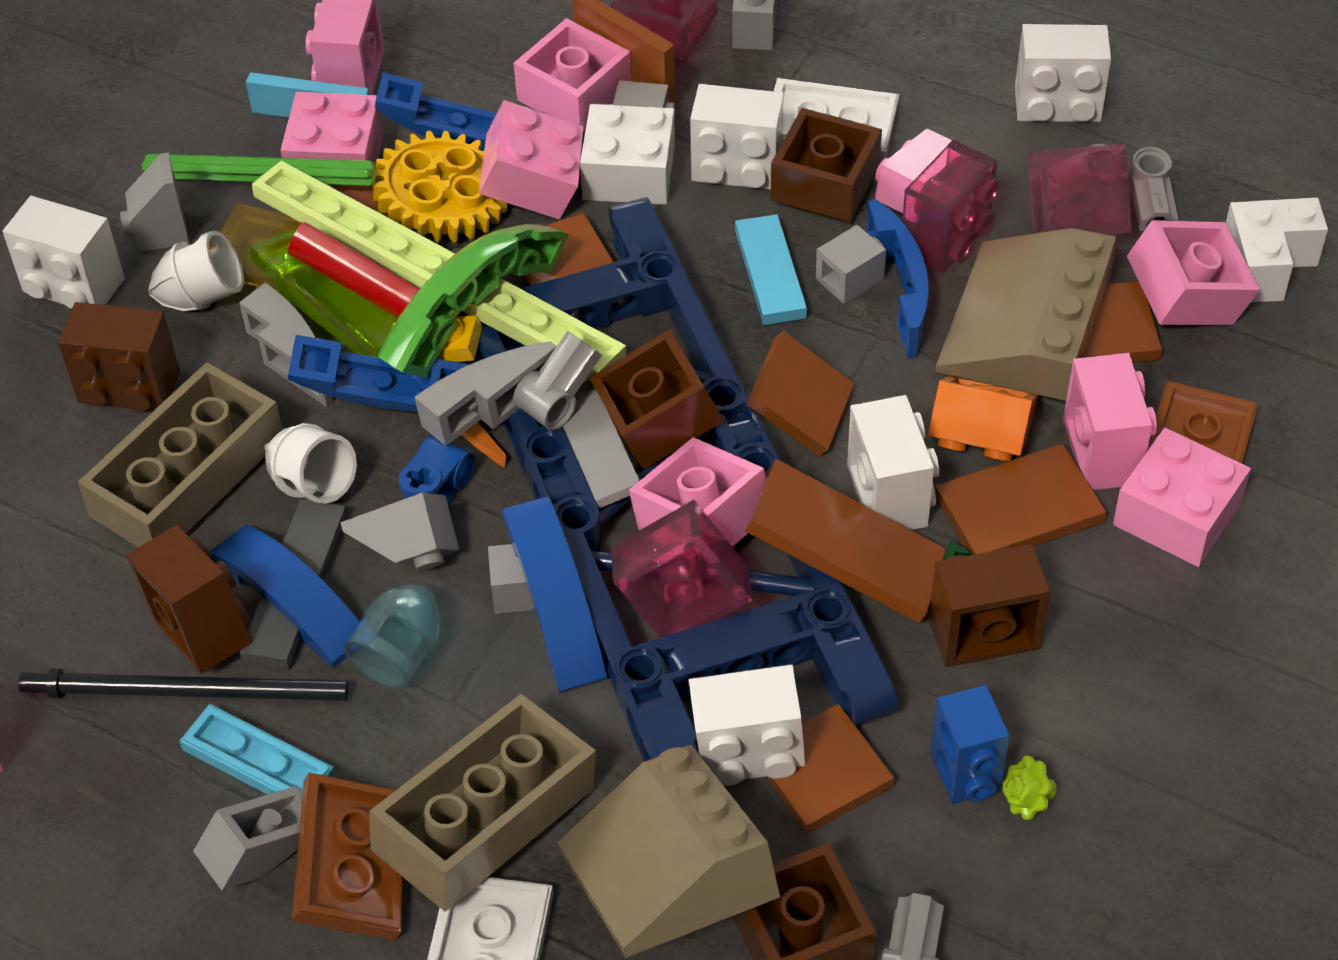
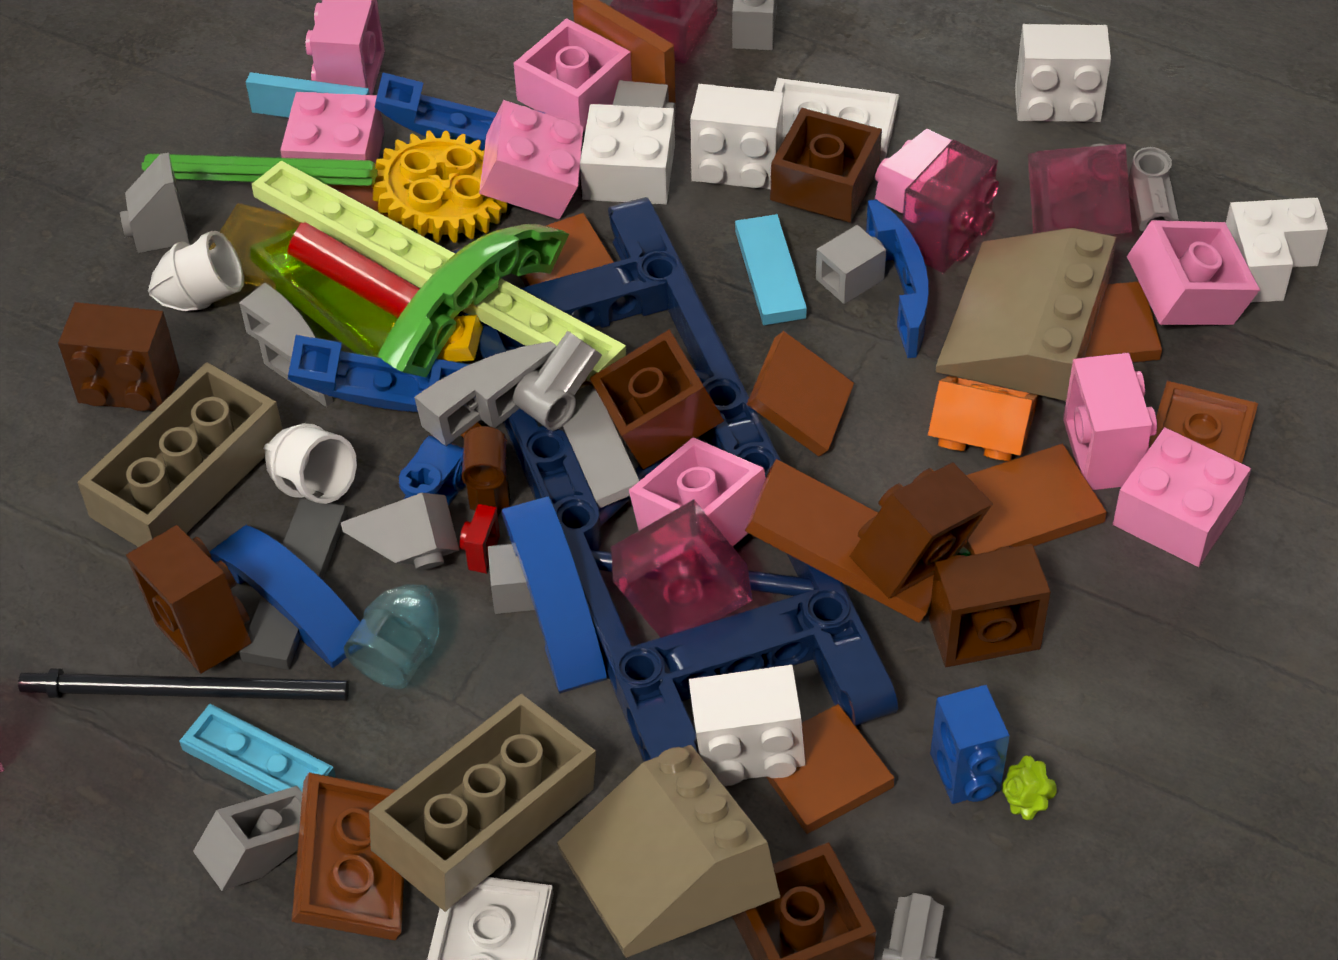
(63, 253): white brick -> none
(478, 535): none -> red plate
(486, 468): none -> reddish brown piece
(891, 461): white brick -> none
(919, 527): none -> reddish brown brick

